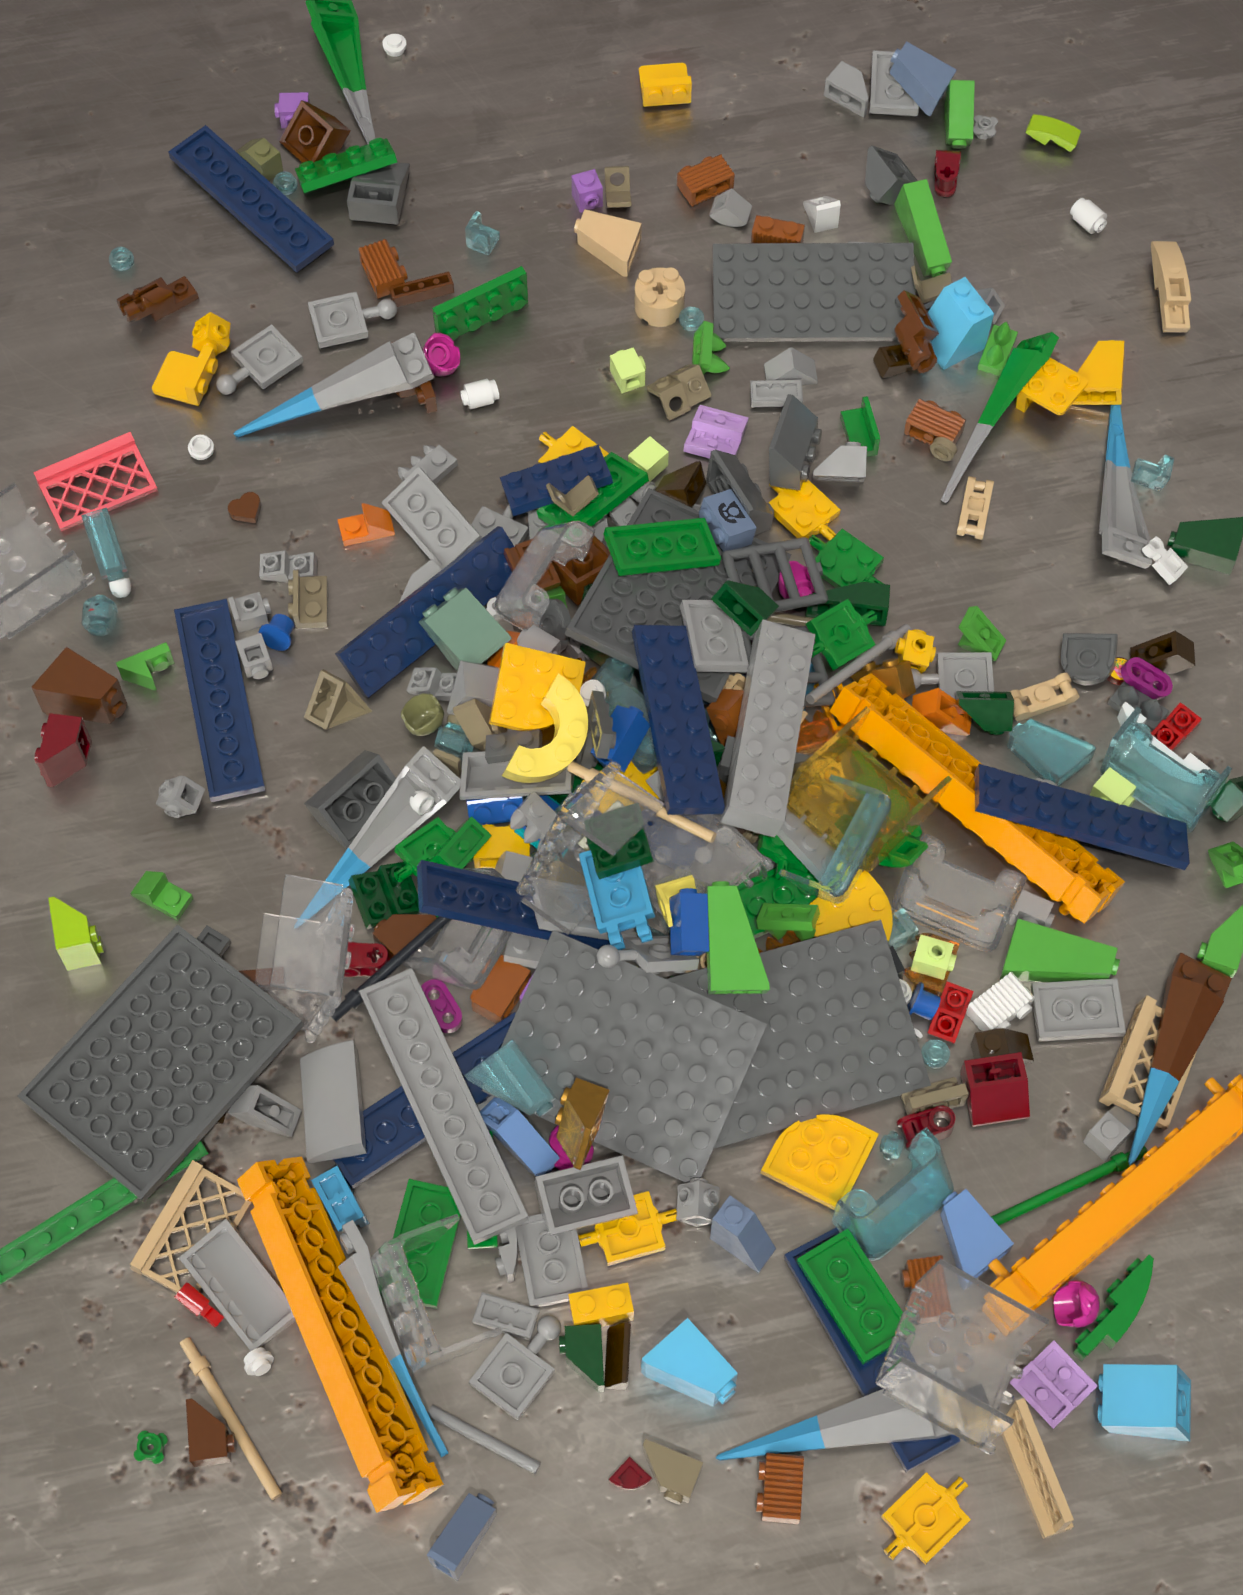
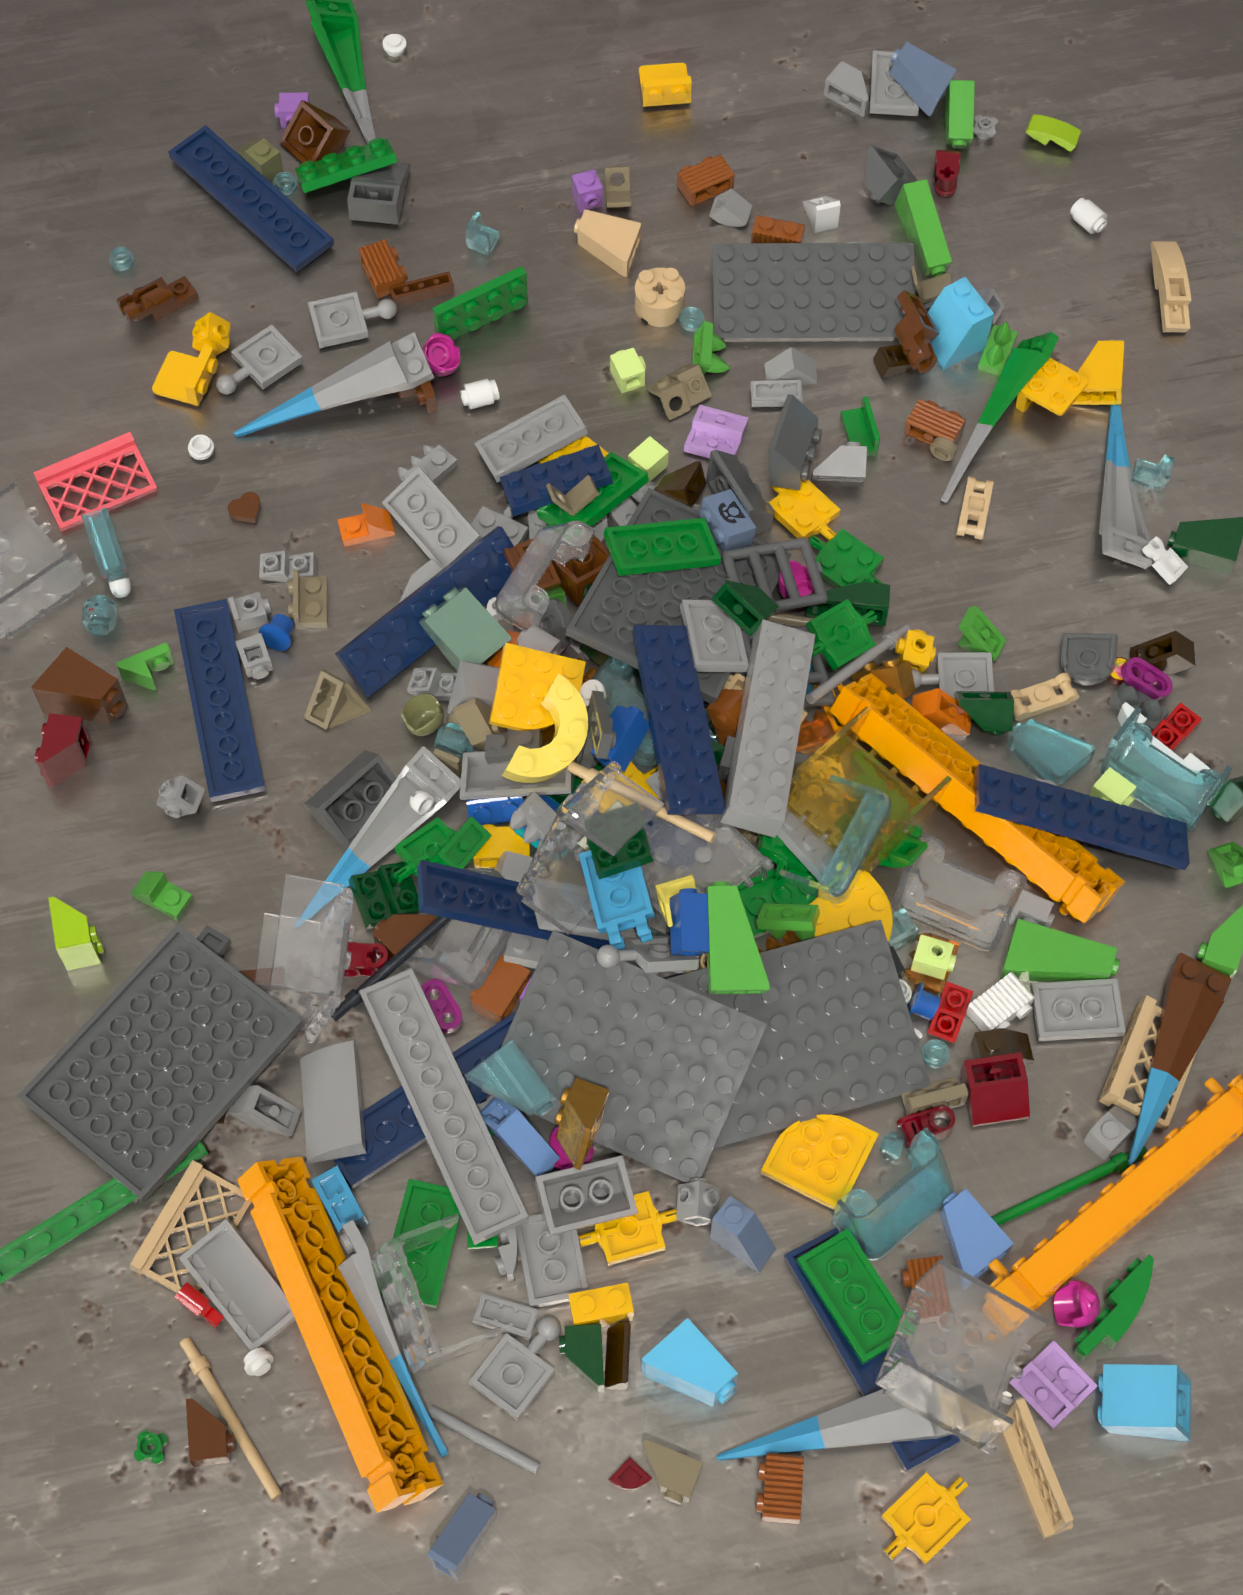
(531, 438): none -> light grey plate

